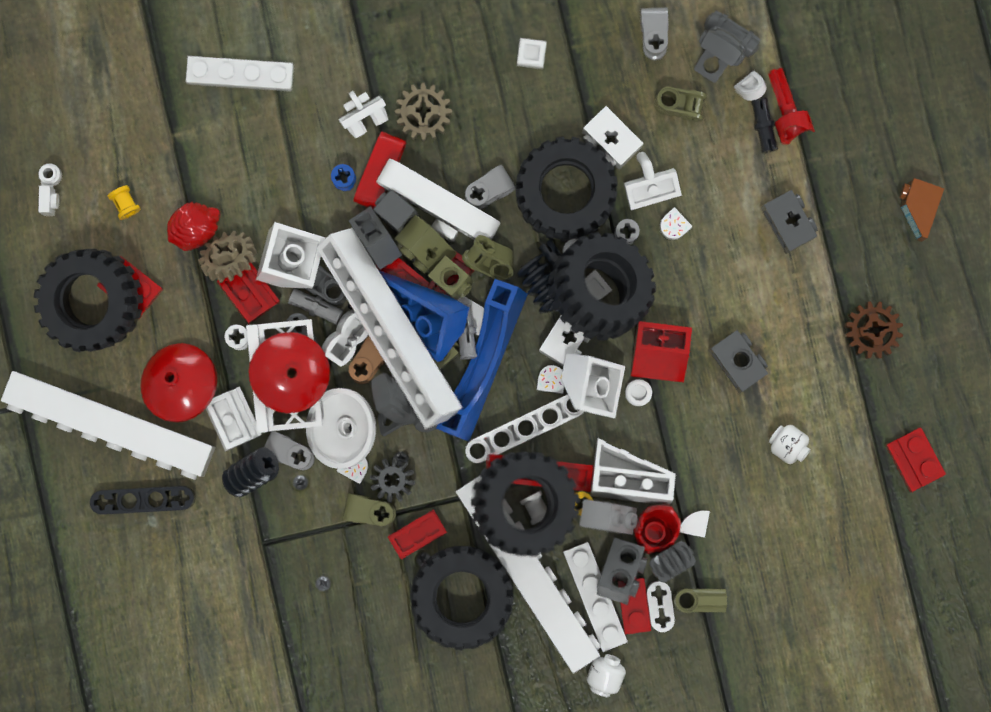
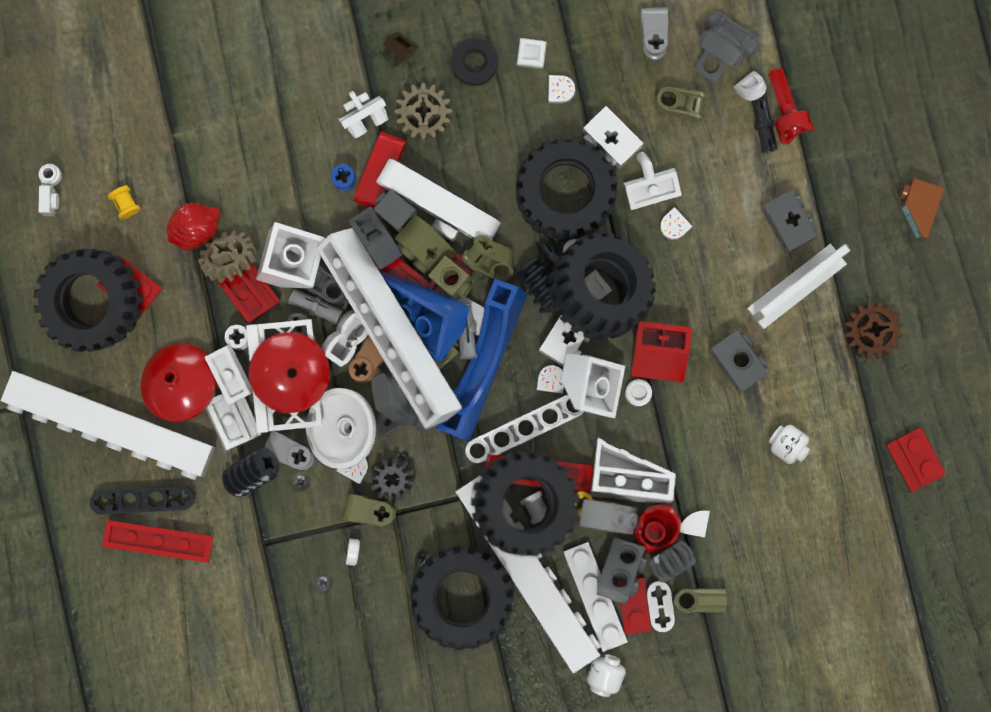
(158, 541): none -> red plate
(229, 374): none -> white plate
(239, 73): white plate -> none
(352, 552): none -> white tile
(399, 46): none -> dark brown tile
(417, 534): red plate -> none
(474, 45): none -> black tyre
(493, 187): light grey piece -> none
(560, 89): none -> white tile
(632, 226): light grey bush -> none
(798, 285): none -> white fence

